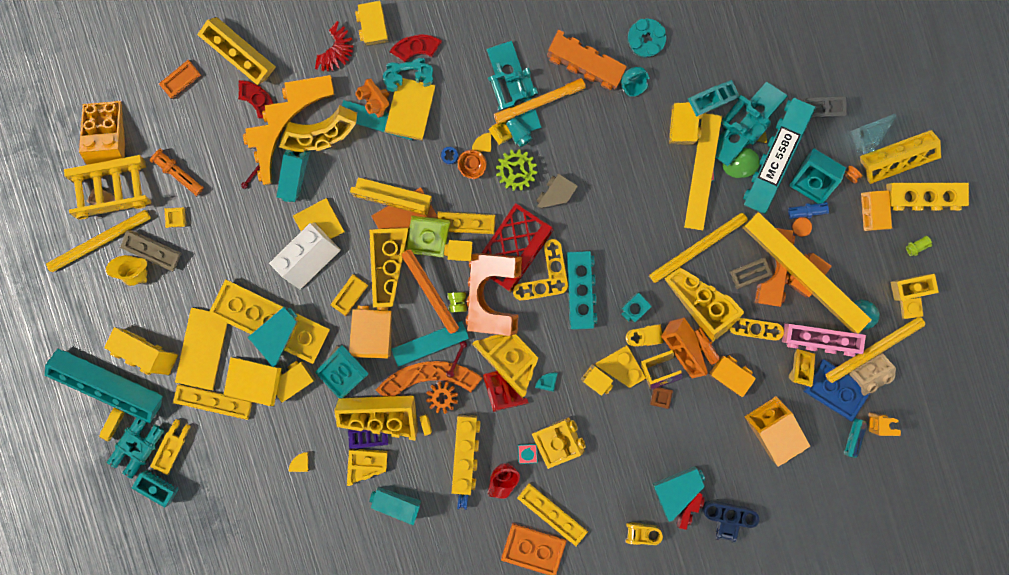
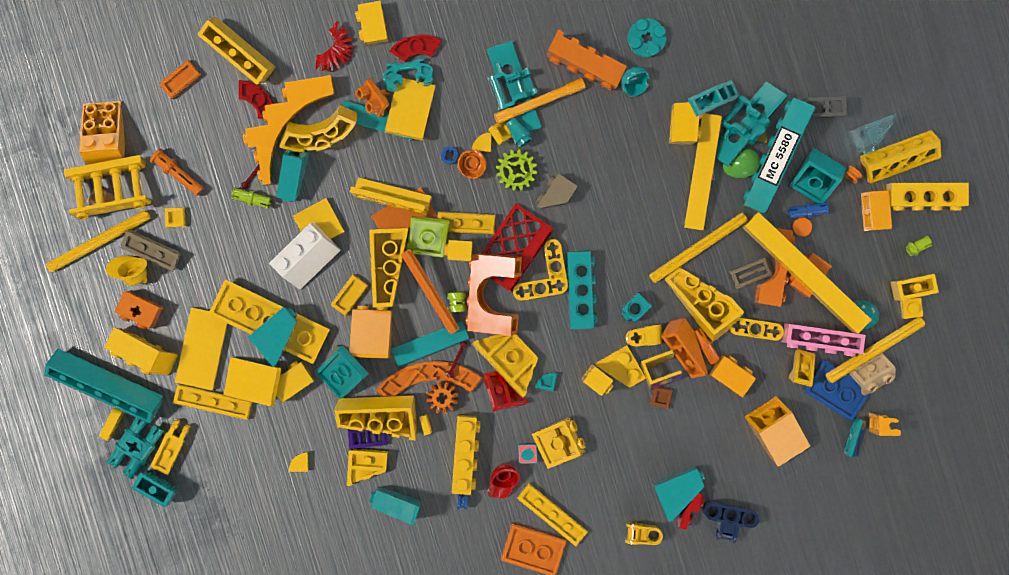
(130, 301): none -> orange brick
(251, 198): none -> lime pin

